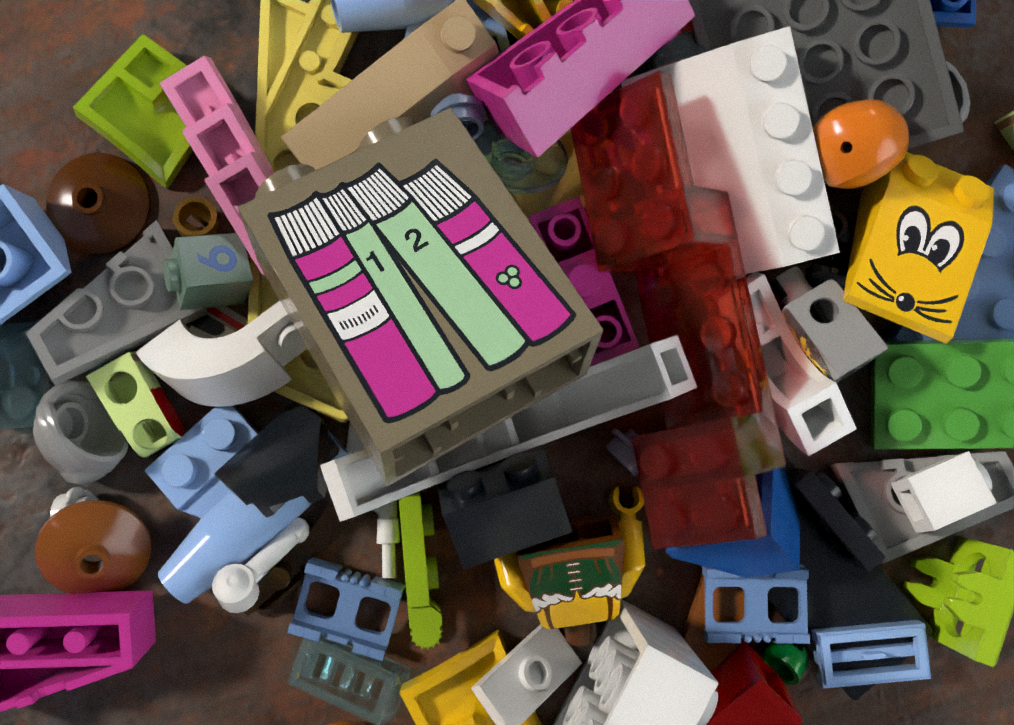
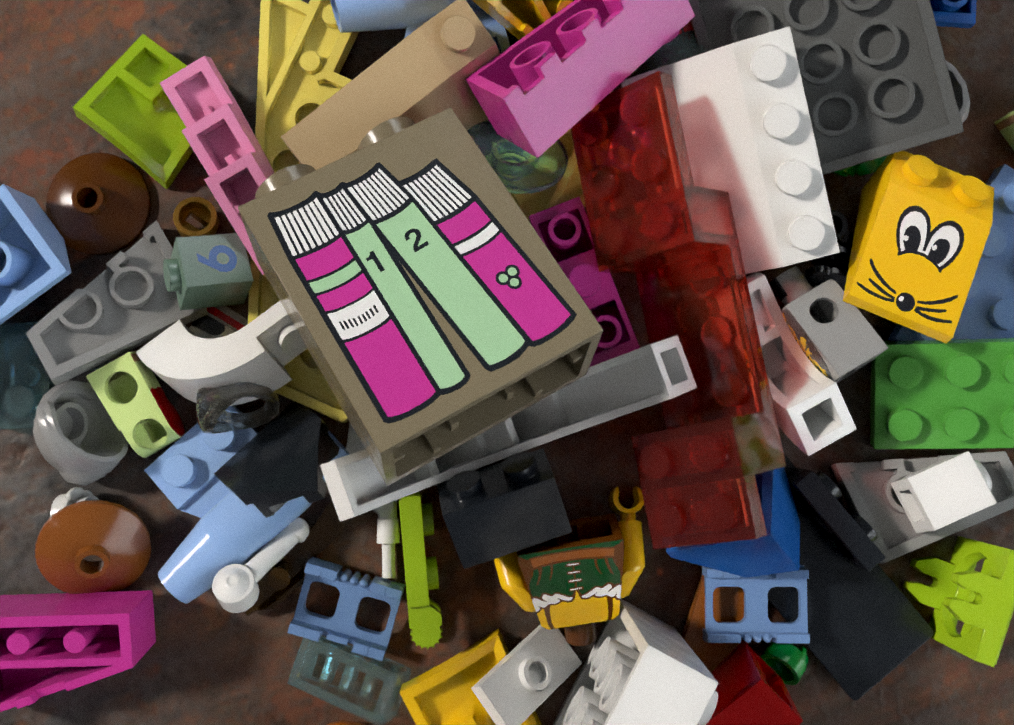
(214, 401): none -> clear smoke piece
(468, 109): sand blue plate -> none
(622, 450): sand blue plate -> none
(825, 656): light blue tile -> none
(877, 140): orange helmet -> none

